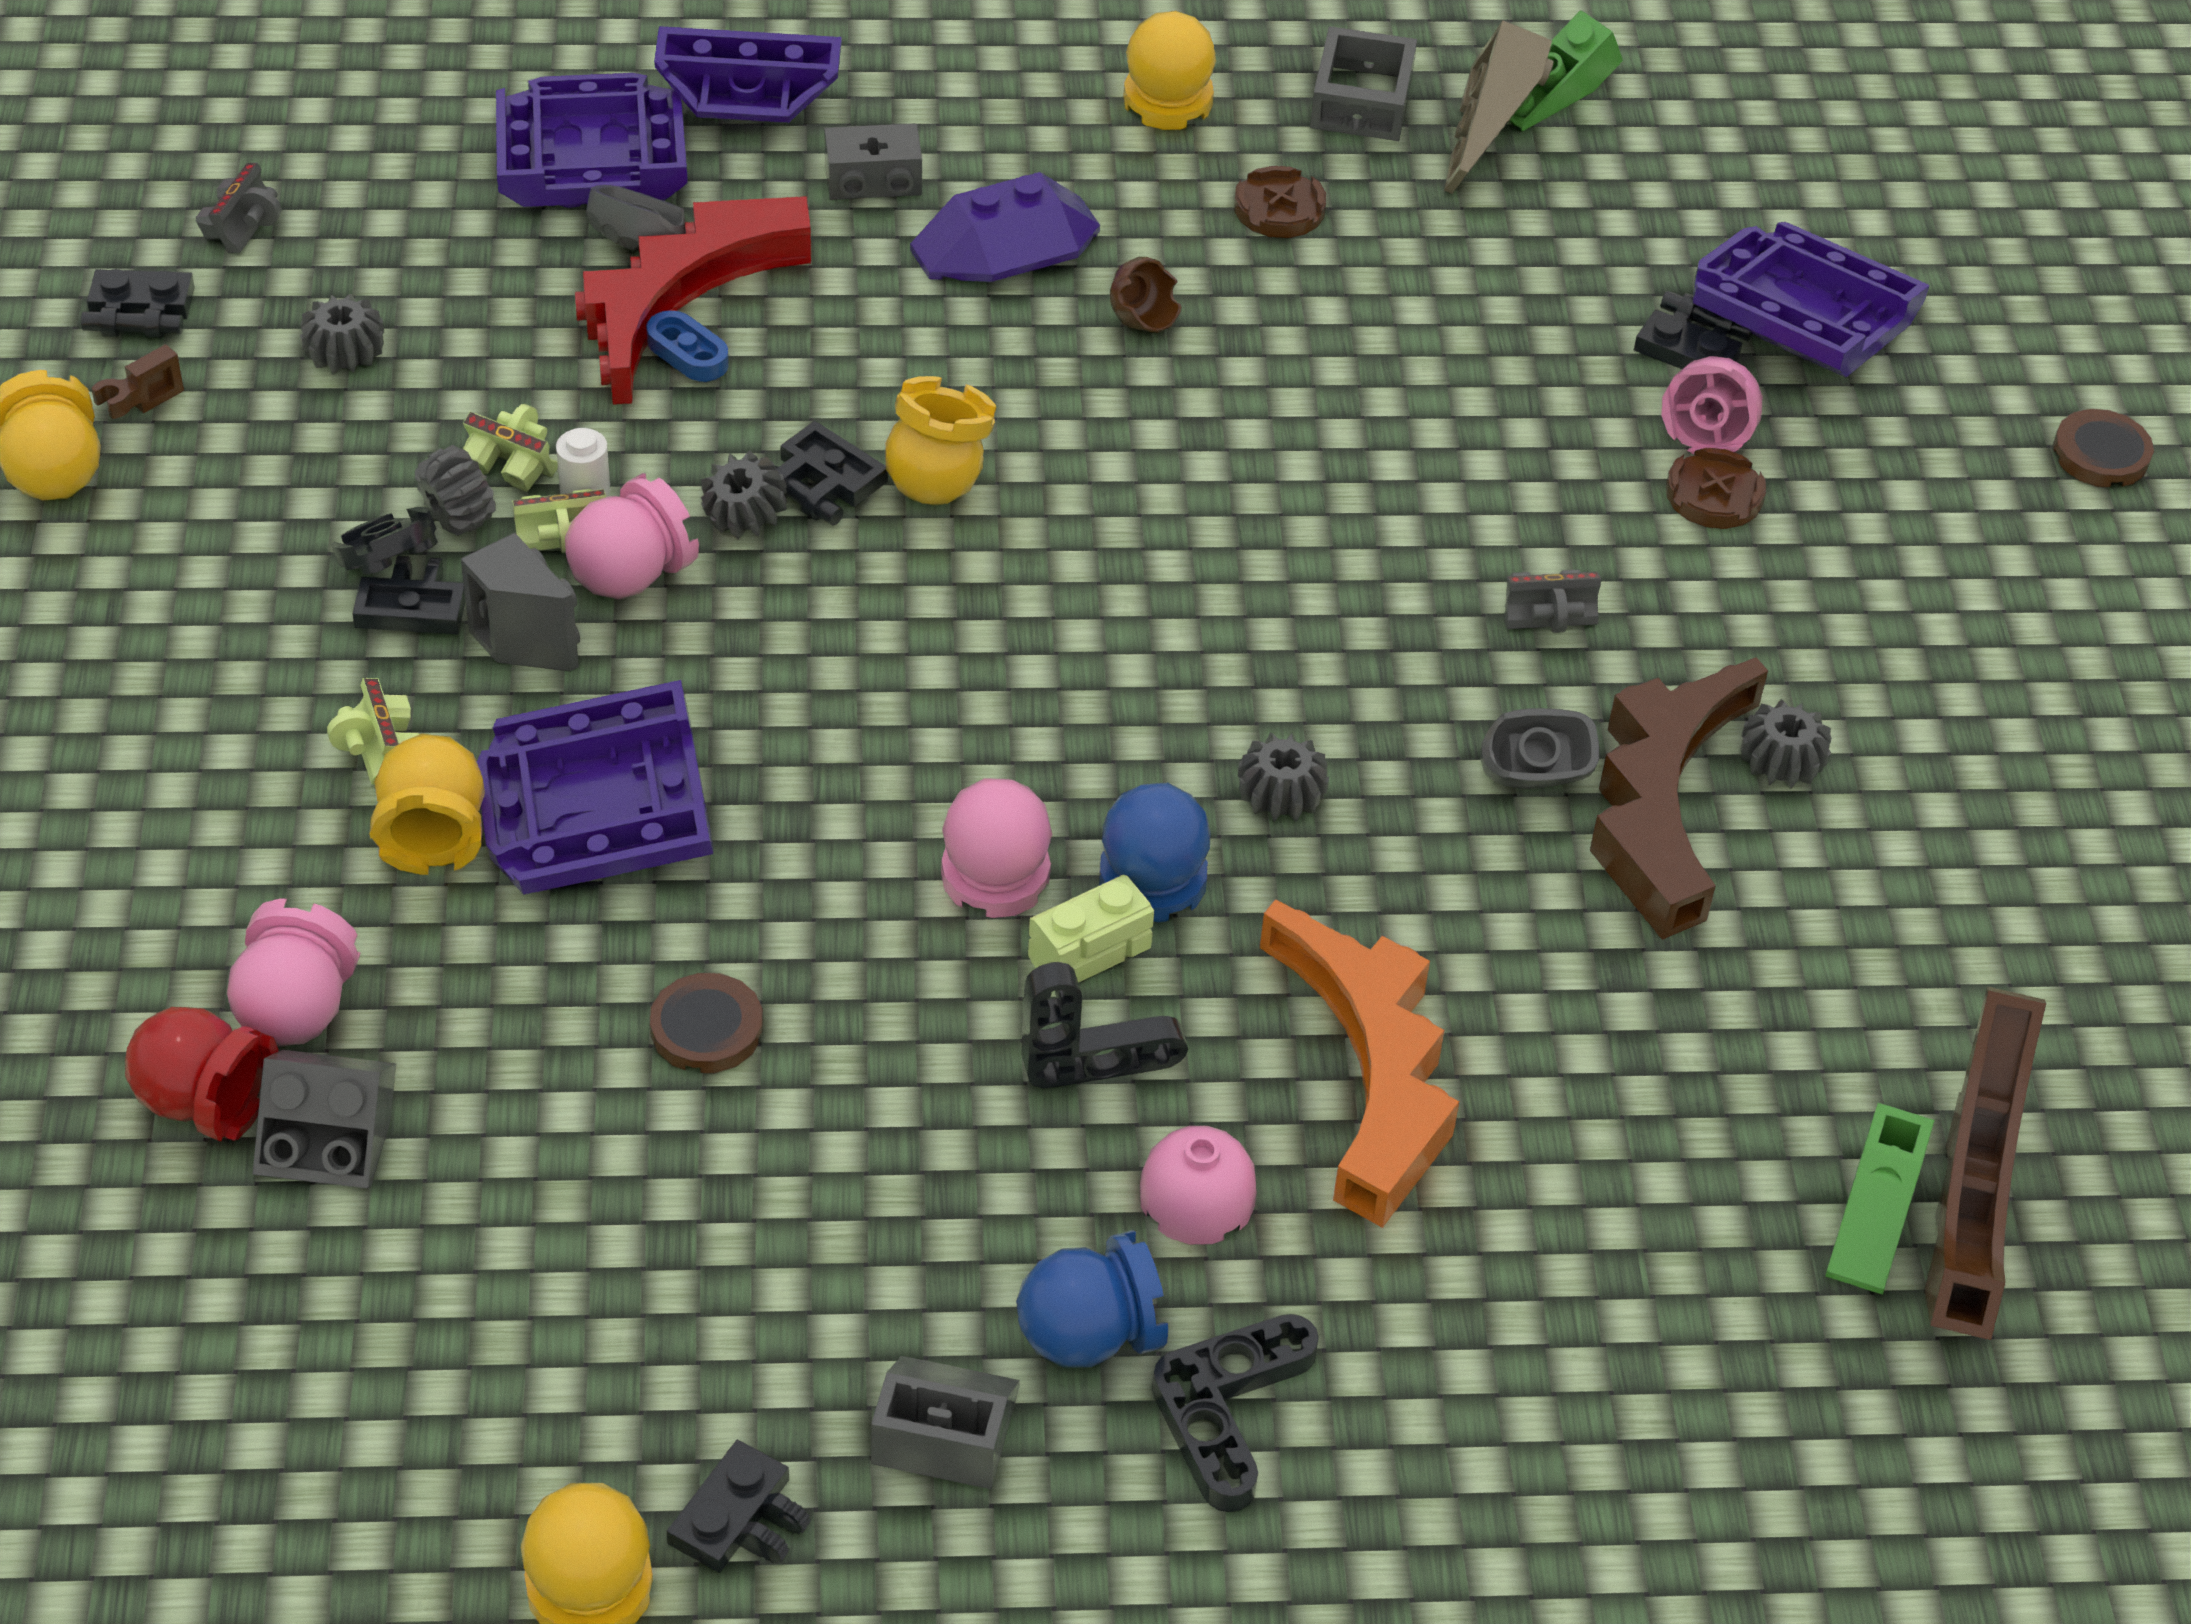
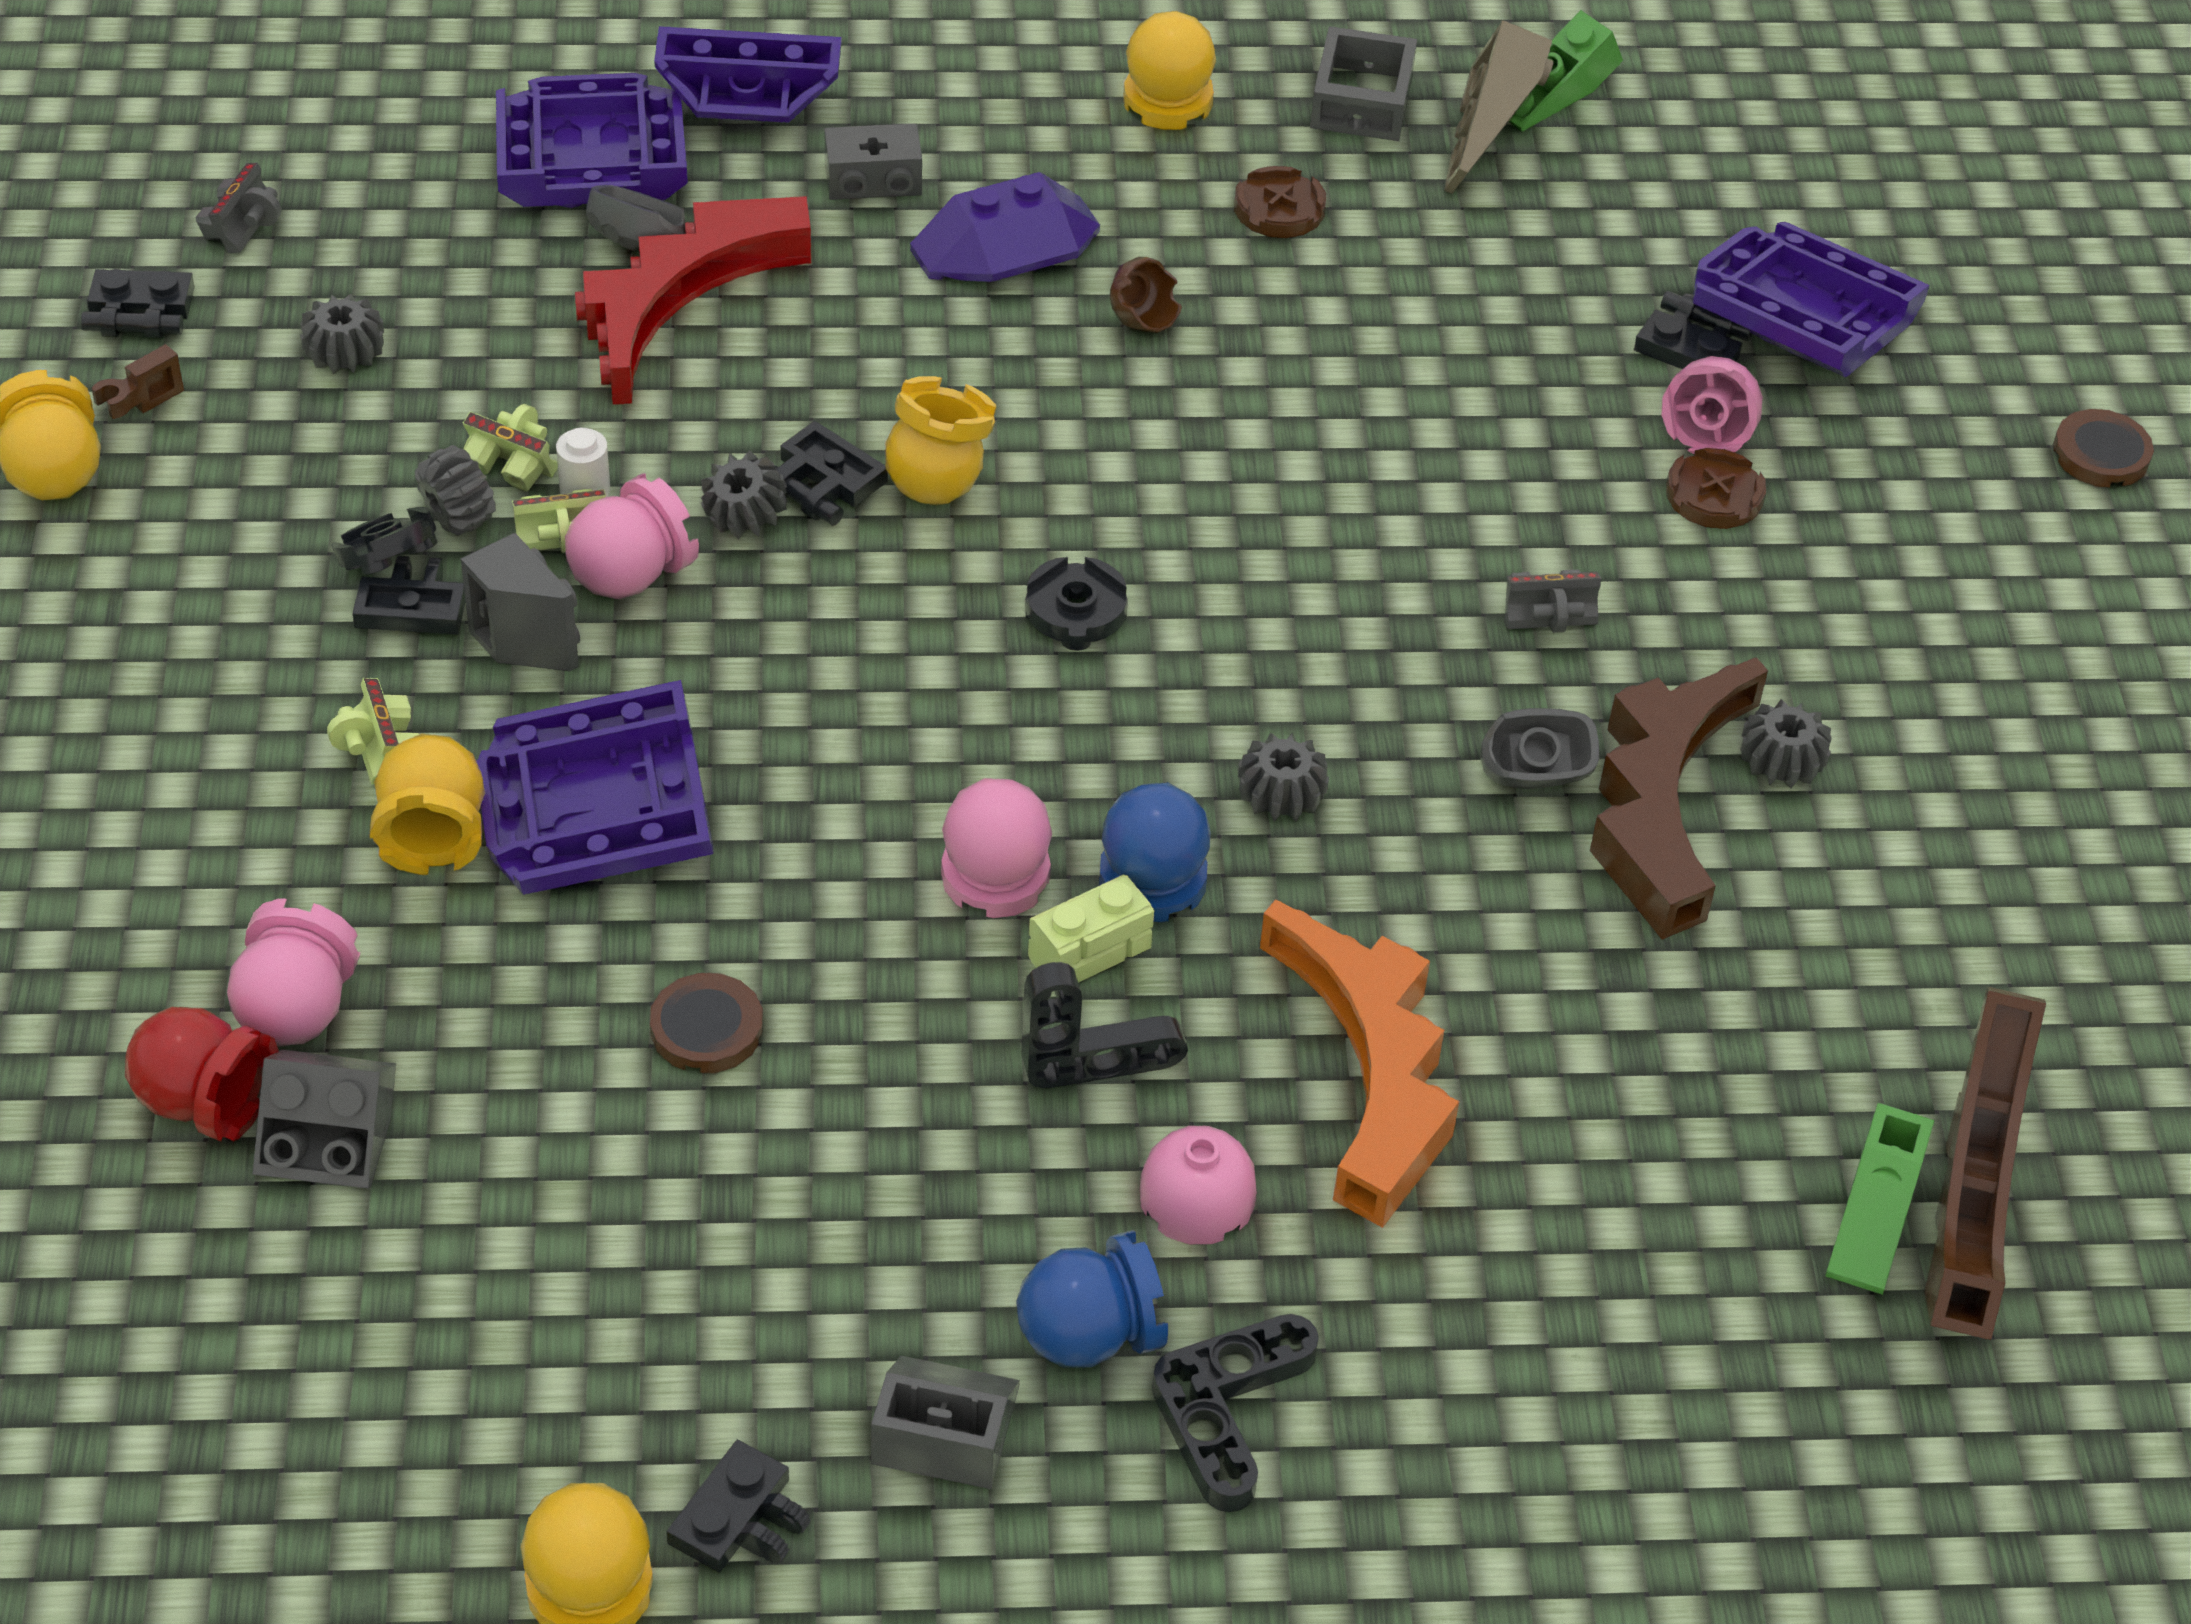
(687, 346): blue plate -> none
(1071, 622): none -> black plate

